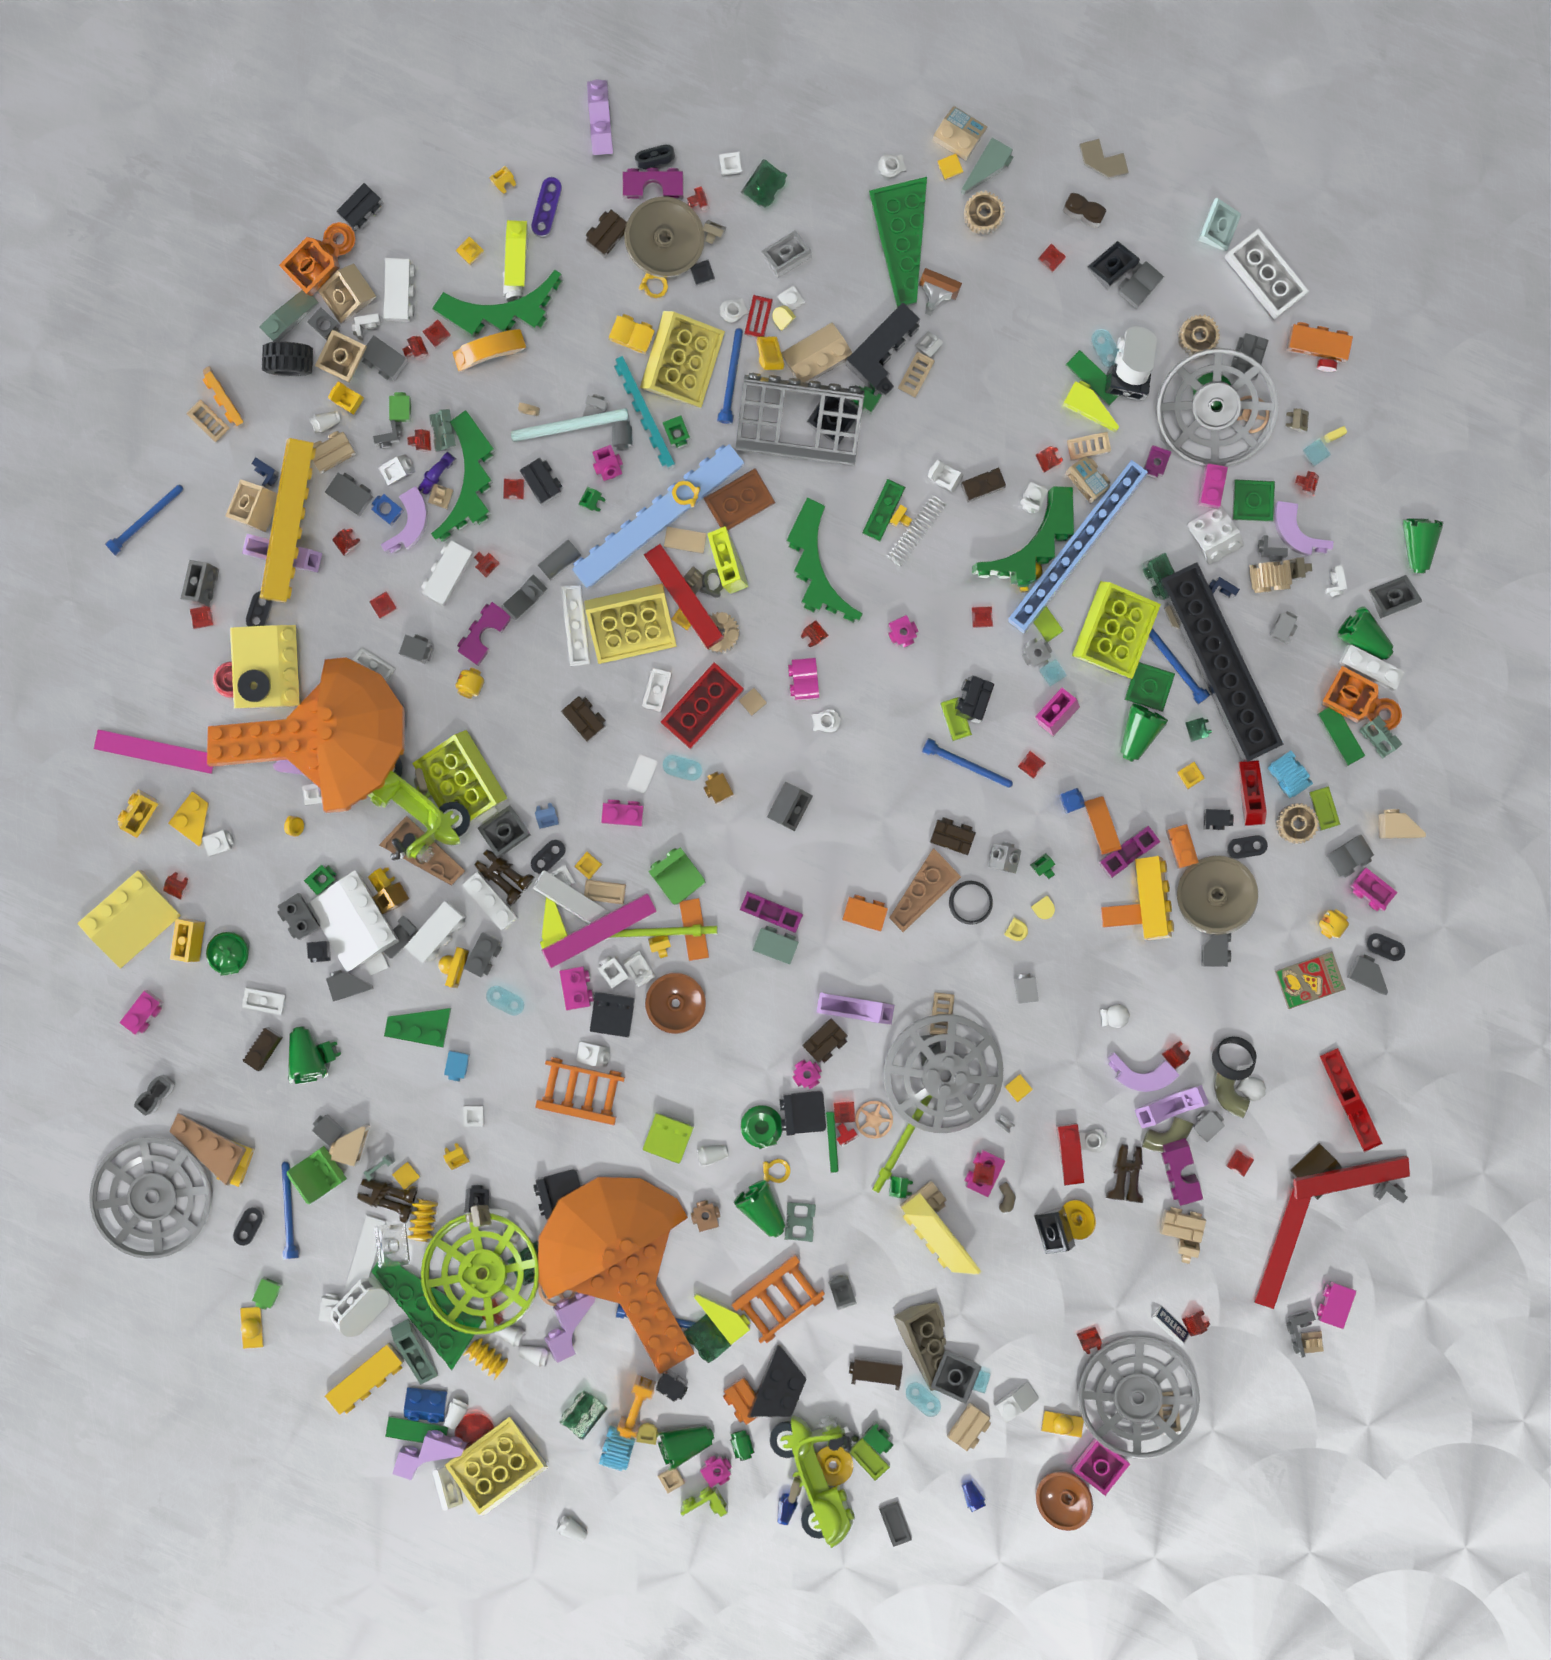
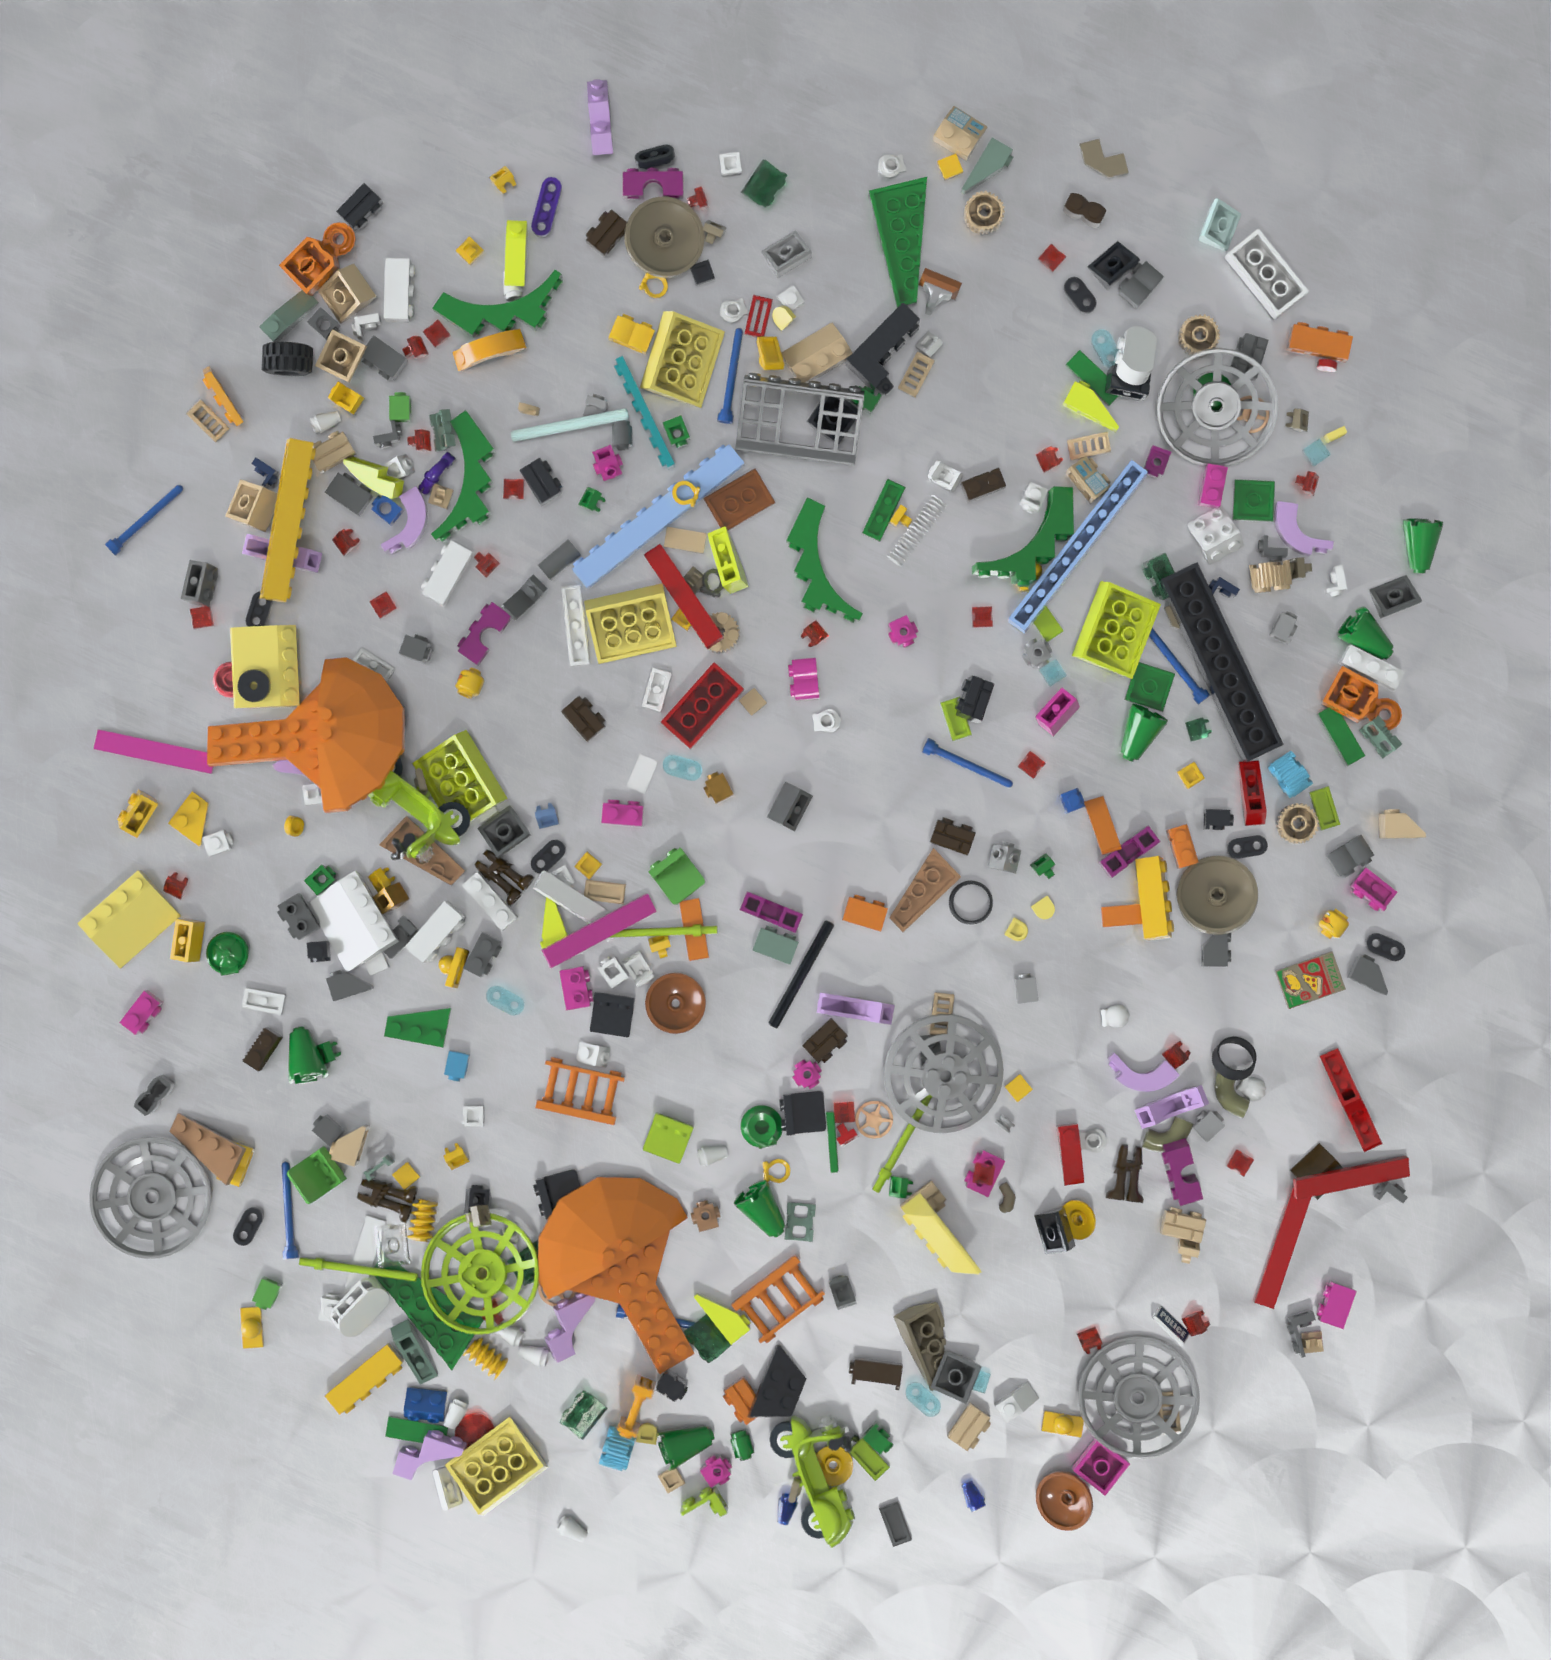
(320, 1264): none -> lime bar
(375, 477): none -> neon yellow slope
(801, 974): none -> black axle
(1077, 296): none -> black plate

